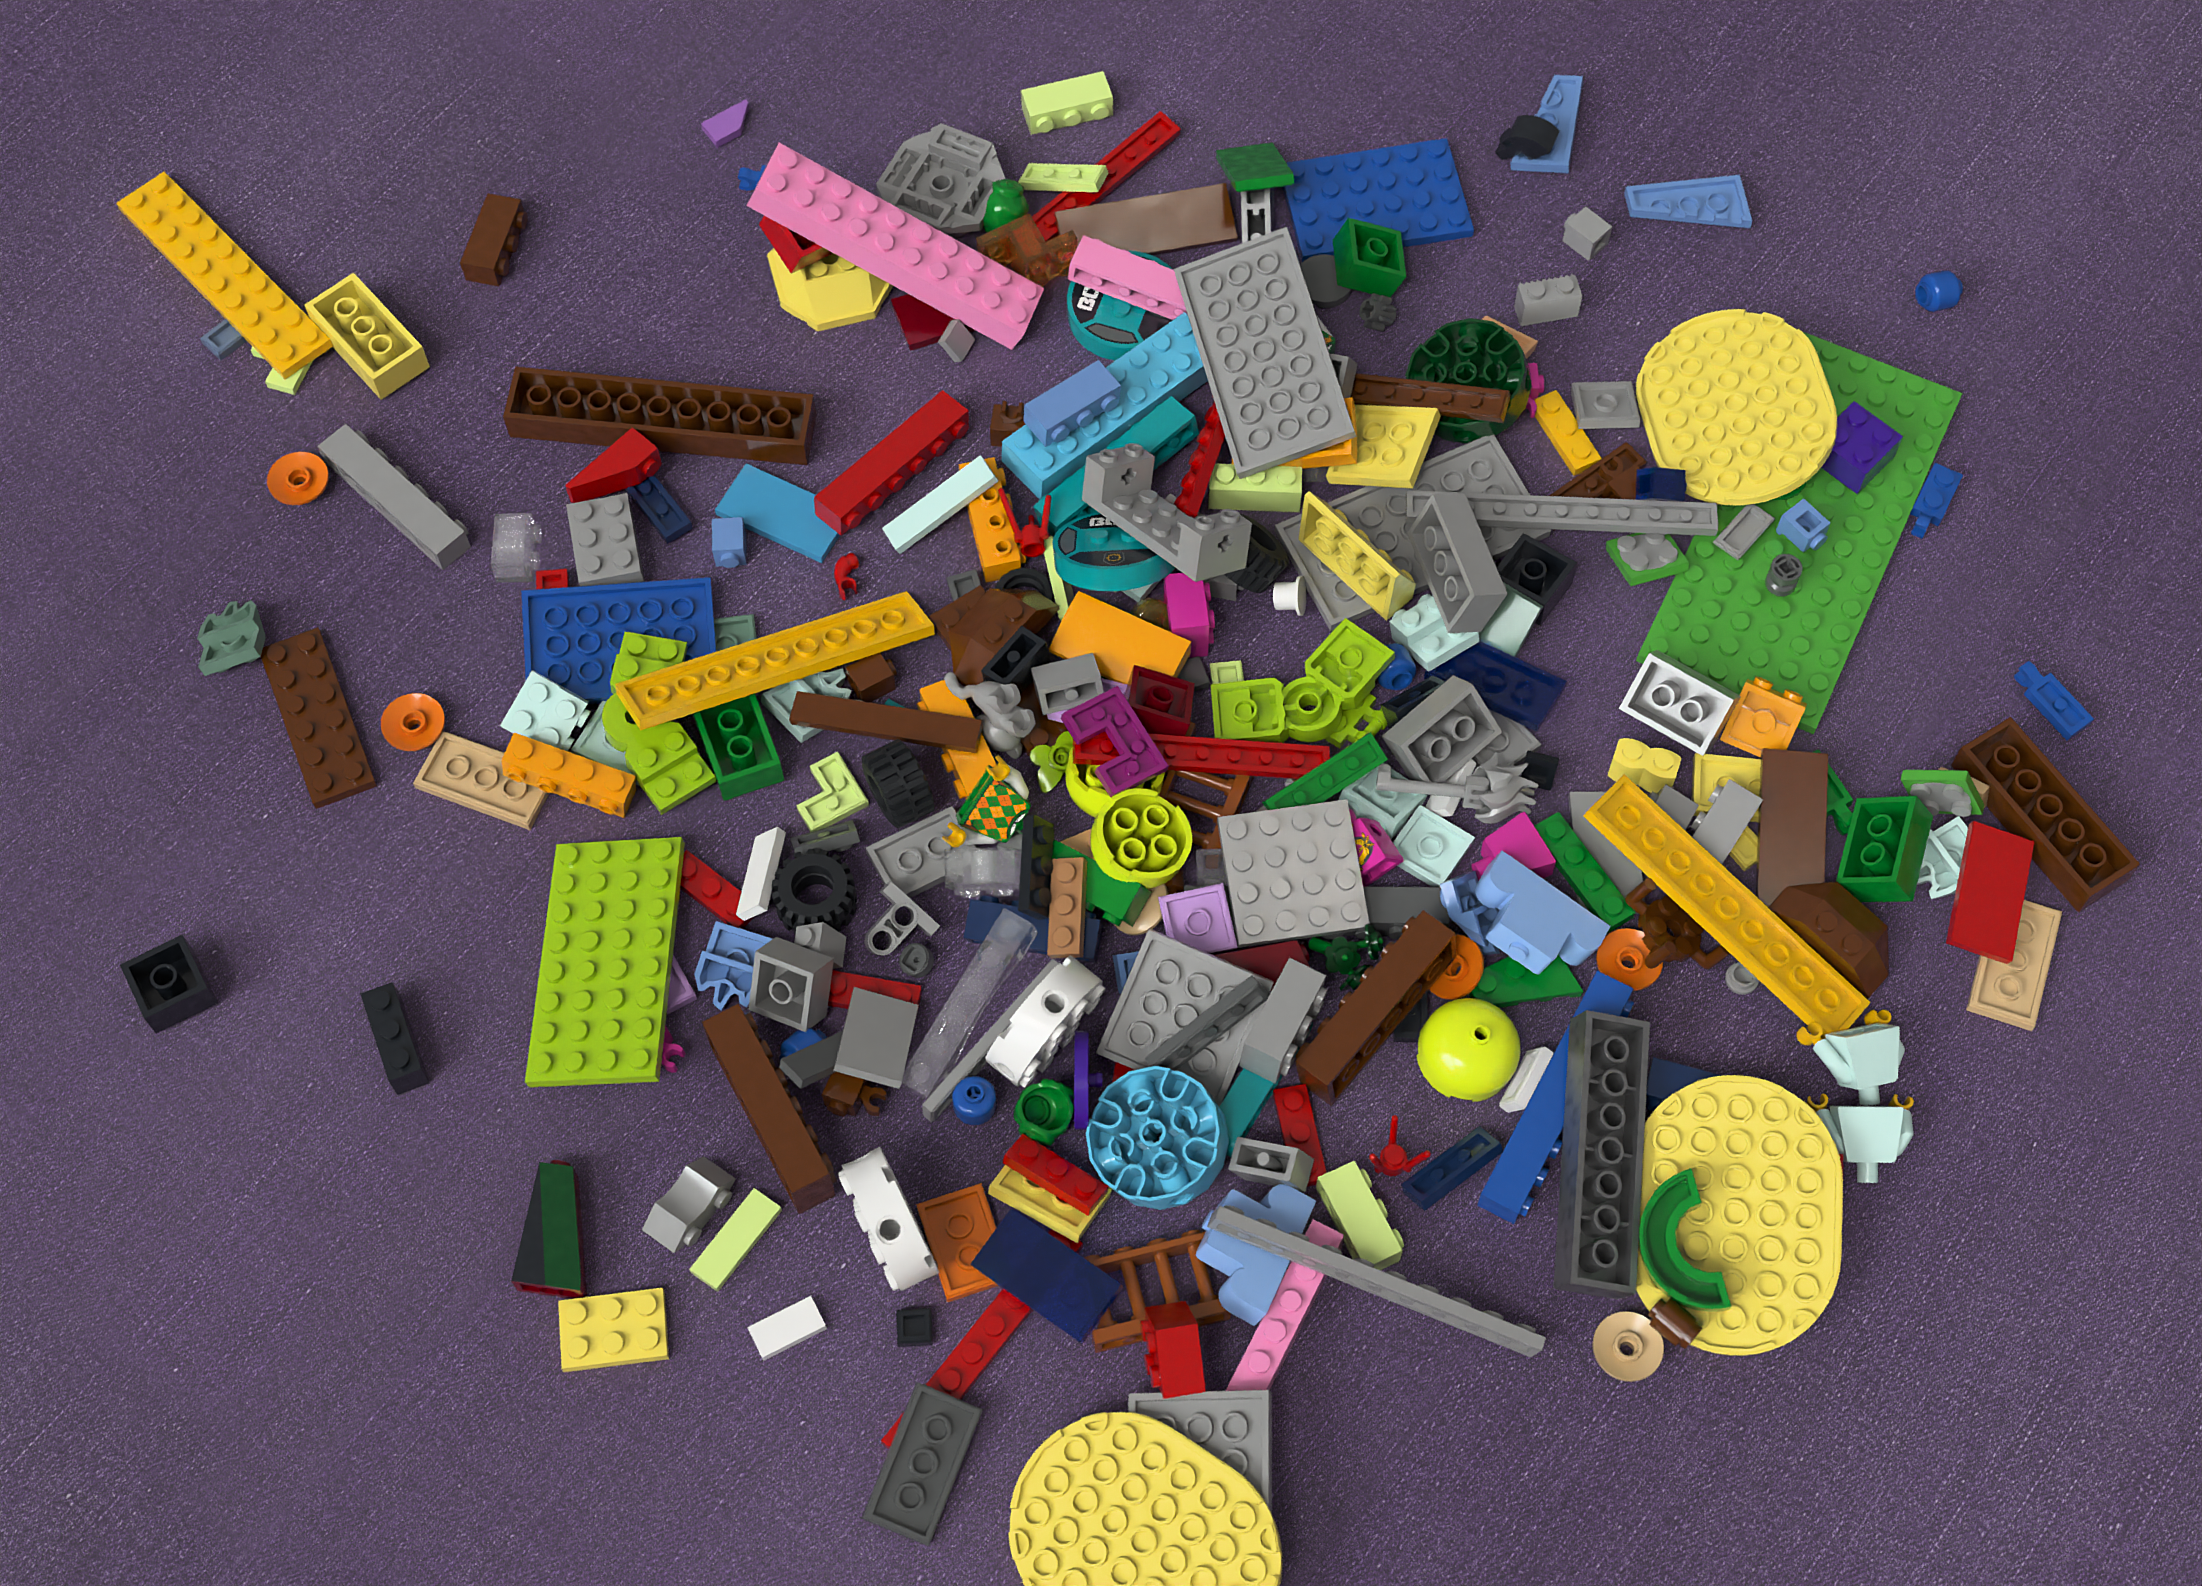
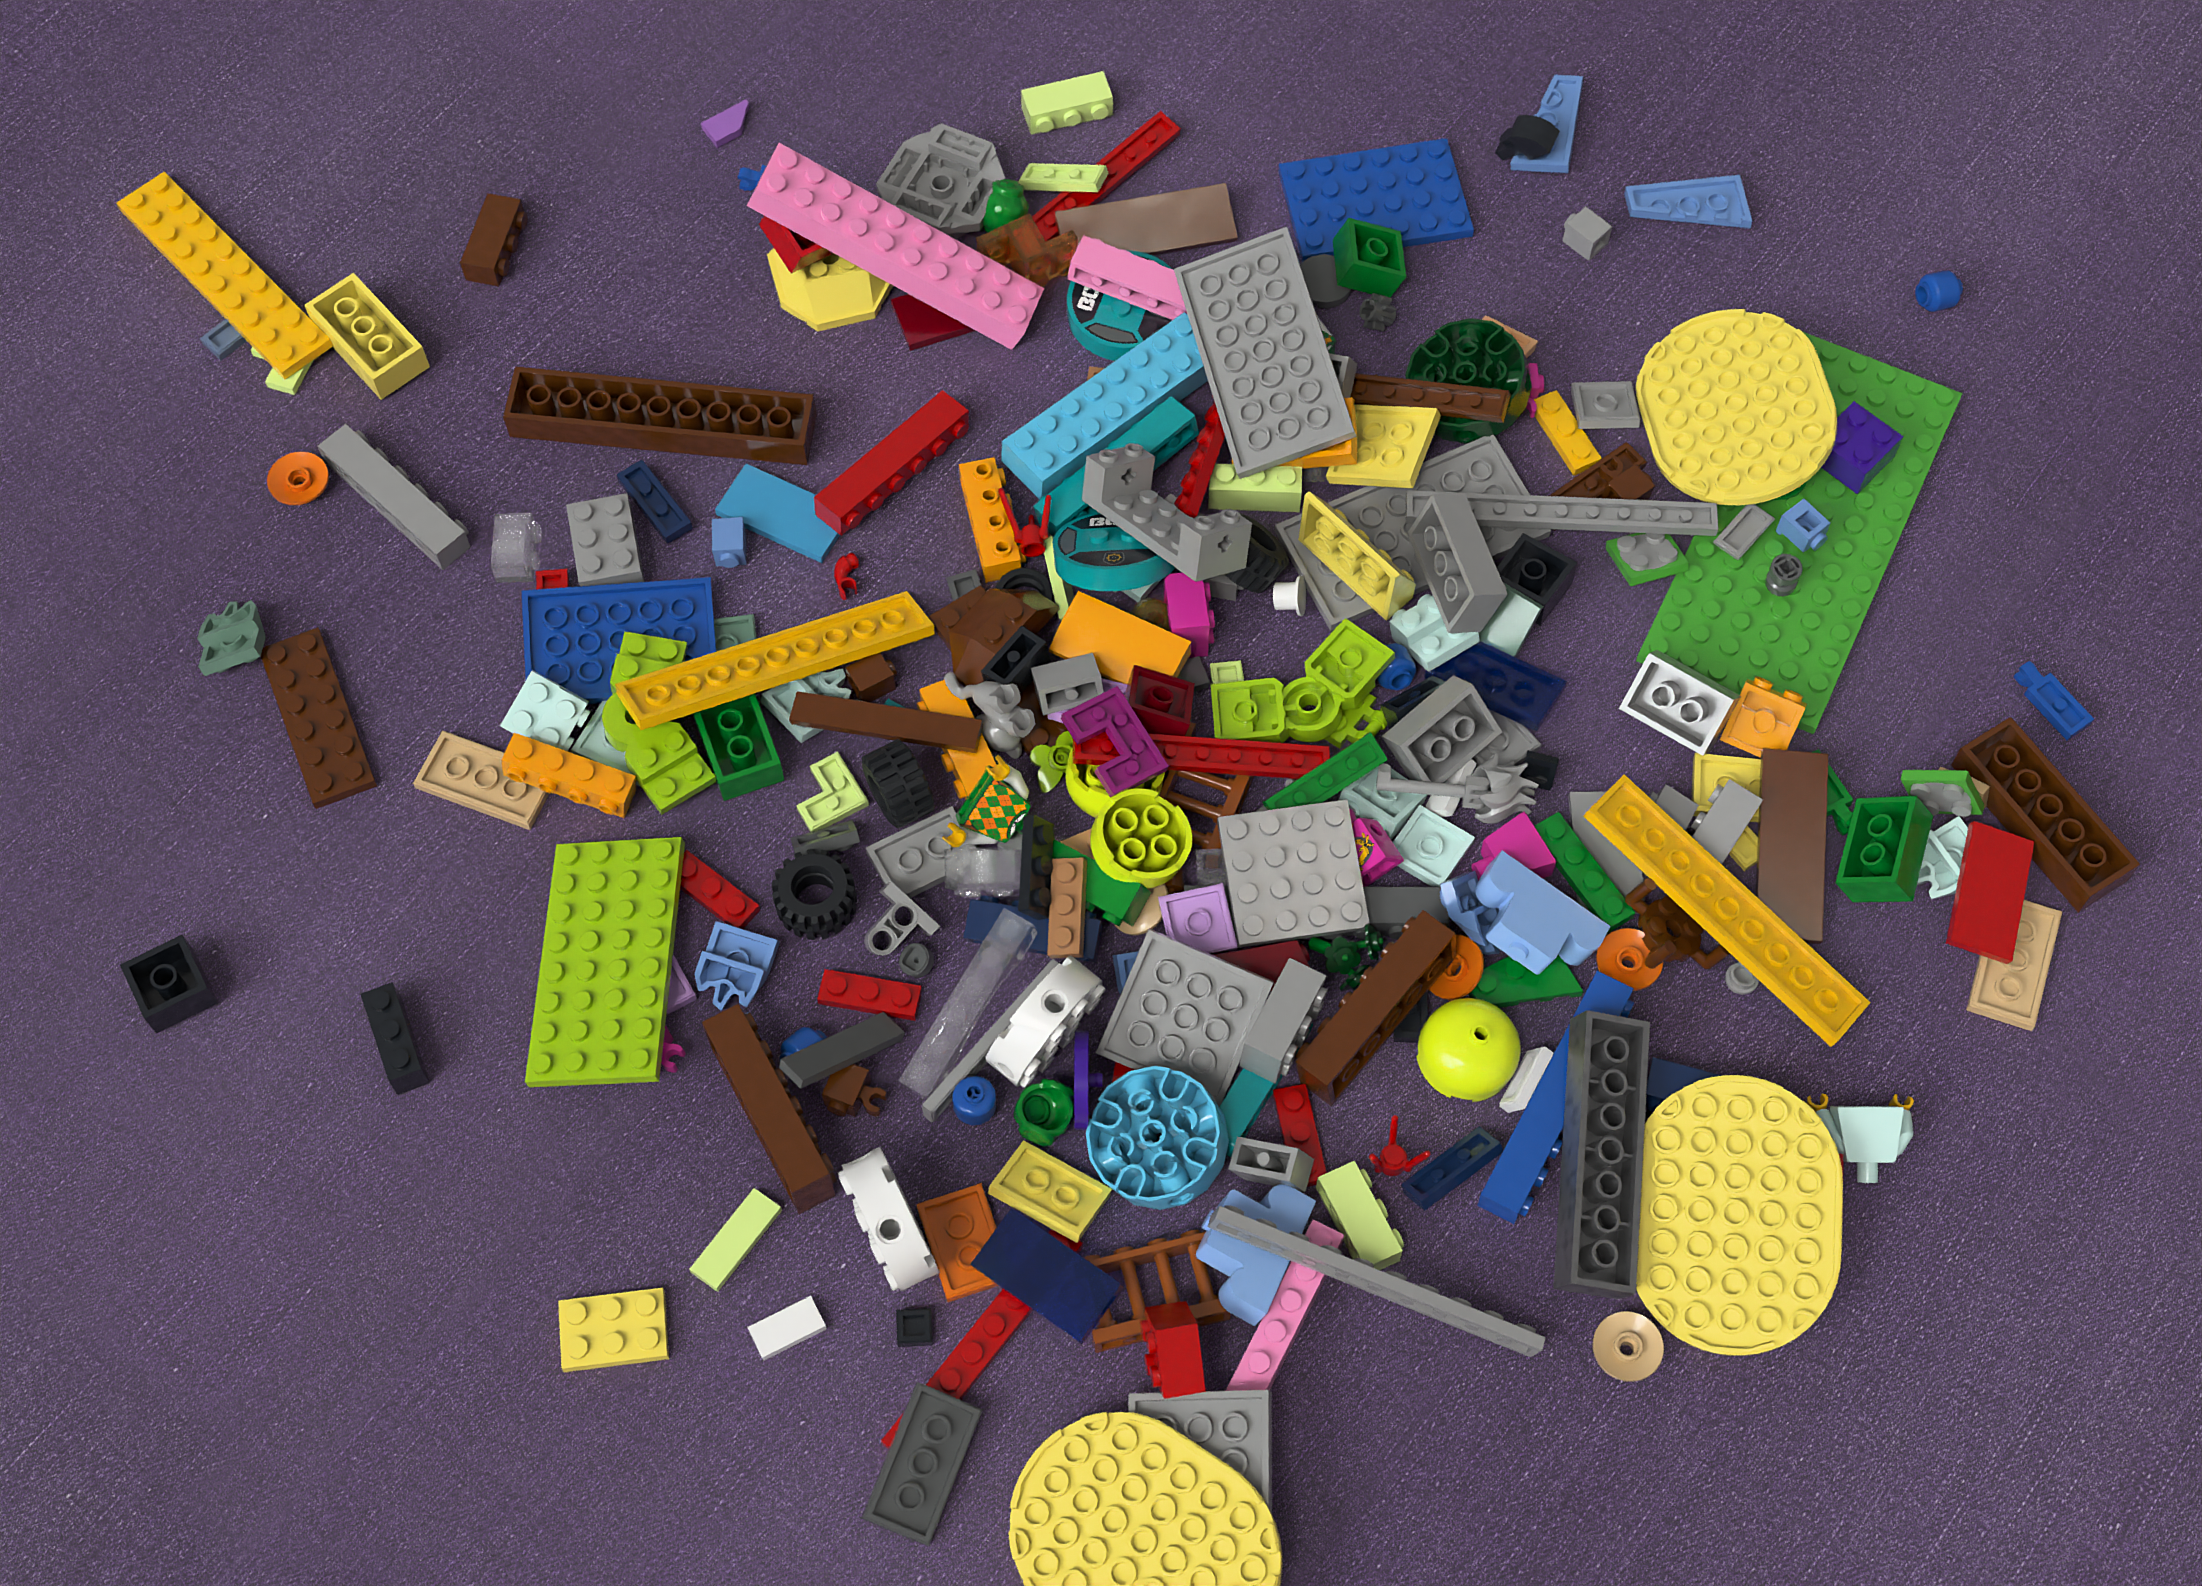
(409, 711): orange dish -> none
(552, 1239): slope -> none
(617, 468): red slope -> none
(689, 1204): light grey brick -> none
(760, 873): white tile -> none
(790, 984): light grey brick -> none
(823, 940): light grey brick -> none
(876, 1038): light grey tile -> none
(940, 504): light aqua tile -> none
(956, 340): light grey tile -> none
(1005, 421): reddish brown brick -> none
(1055, 1174): red plate -> none
(1072, 403): medium blue brick -> none
(1209, 1025): dark grey tile -> none
(1255, 167): green tile -> none
(1257, 213): flat silver slope -> none
(1548, 300): light grey brick -> none
(1643, 765): light yellow brick -> none
(1660, 484): clear blue brick -> none
(1660, 1253): green brick -> none
(1674, 1323): reddish brown brick -> none
(1838, 930): reddish brown wedge -> none
(1860, 1055): light aqua torso -> none
(1934, 498): blue plate -> none

